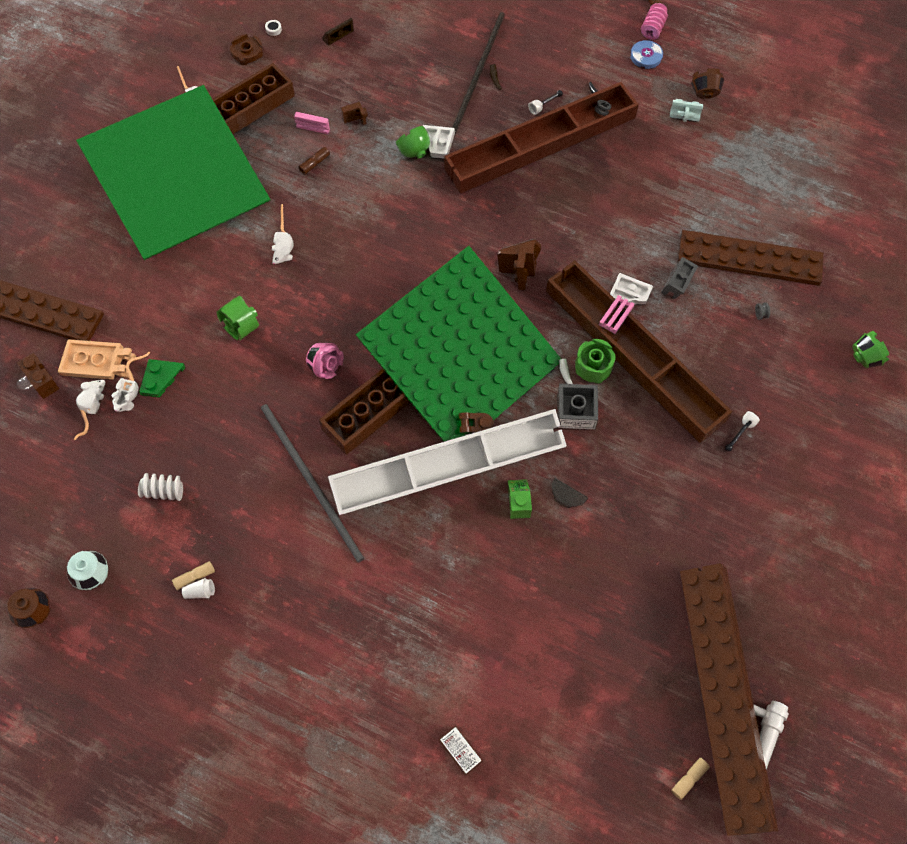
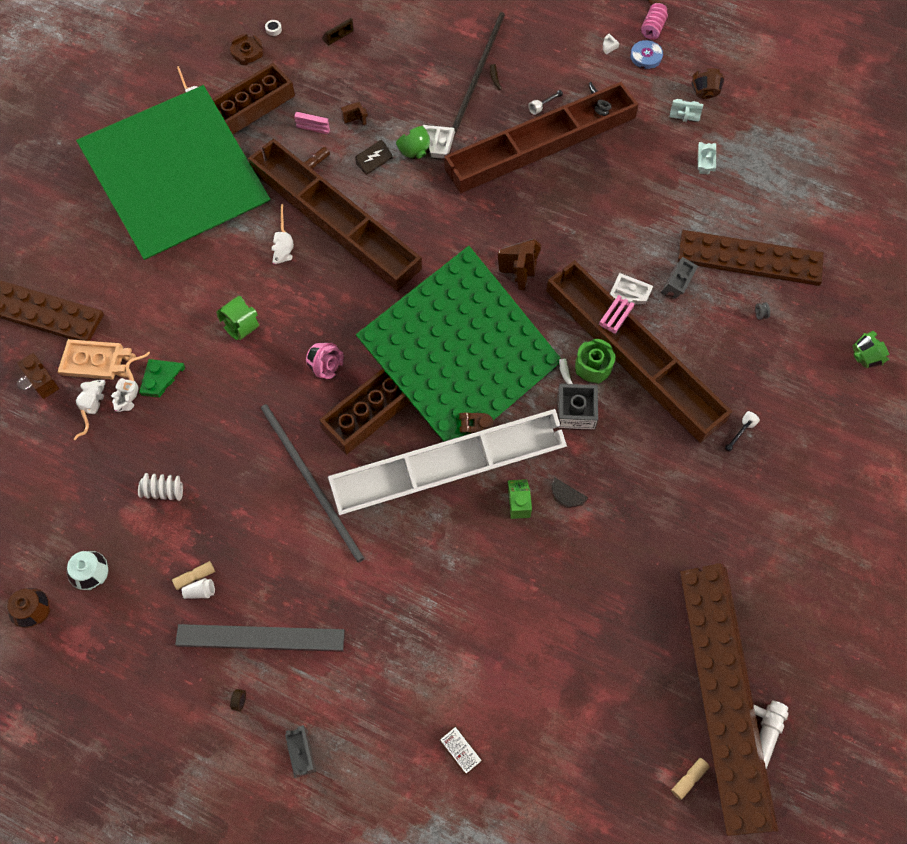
(238, 700): none -> dark brown tile
(260, 637): none -> dark grey tile
(300, 752): none -> dark grey hinge
(336, 215): none -> reddish brown piece
(373, 157): none -> dark brown slope
(610, 44): none -> white tile
(706, 157): none -> light aqua hips

